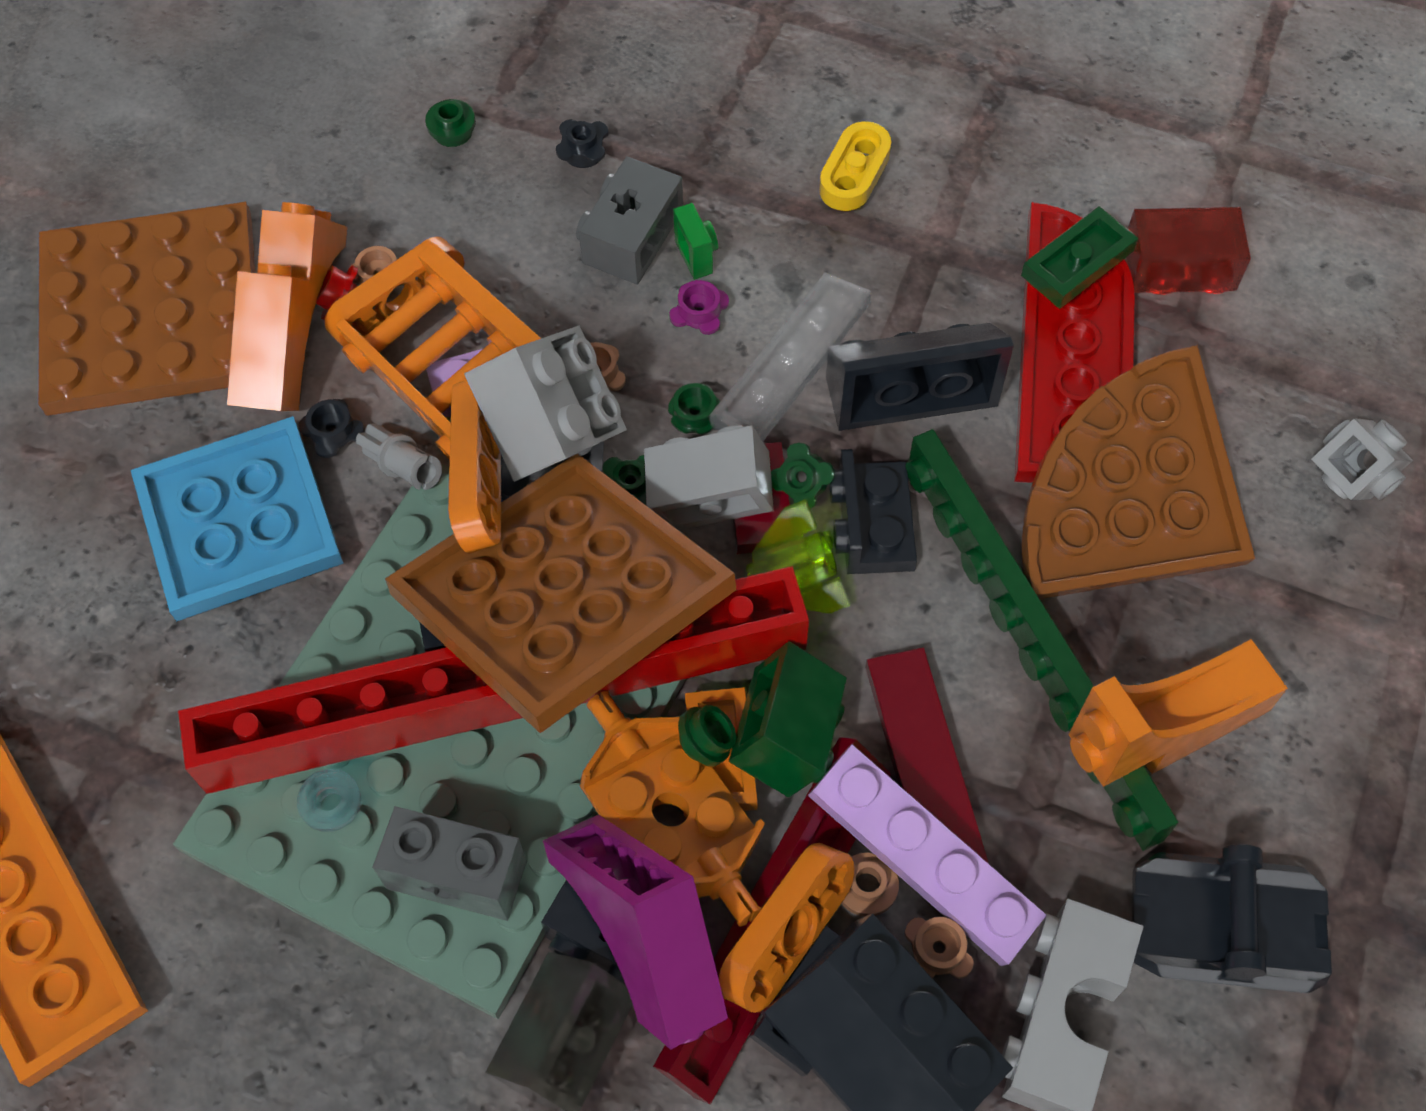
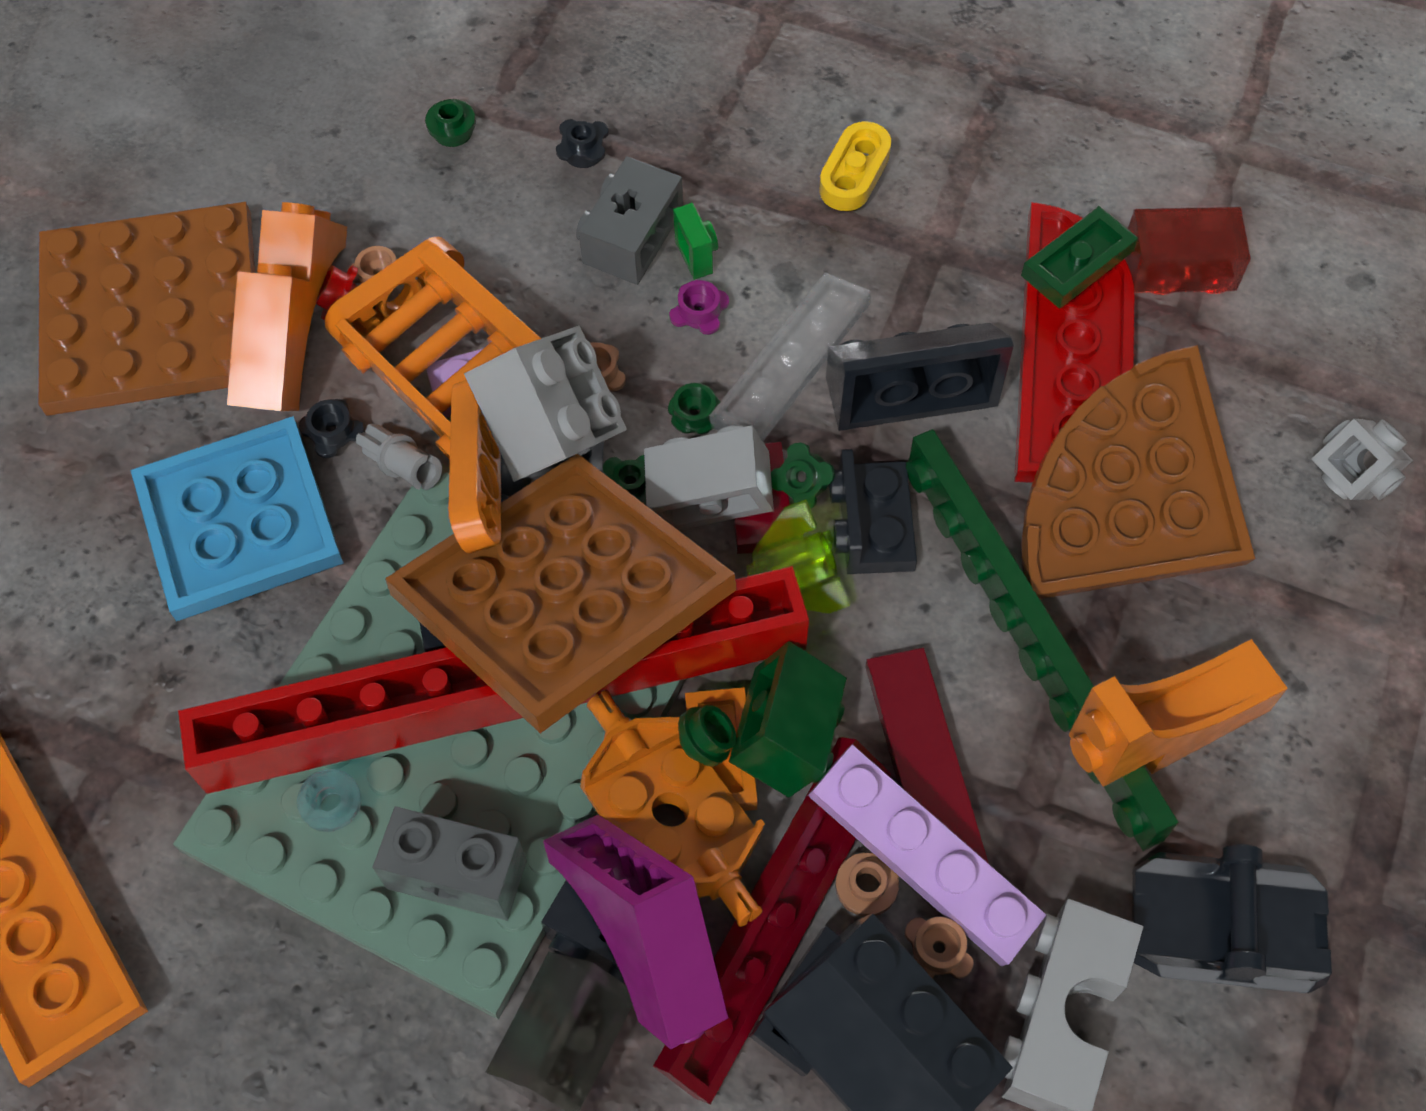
(766, 955): orange beam -> none

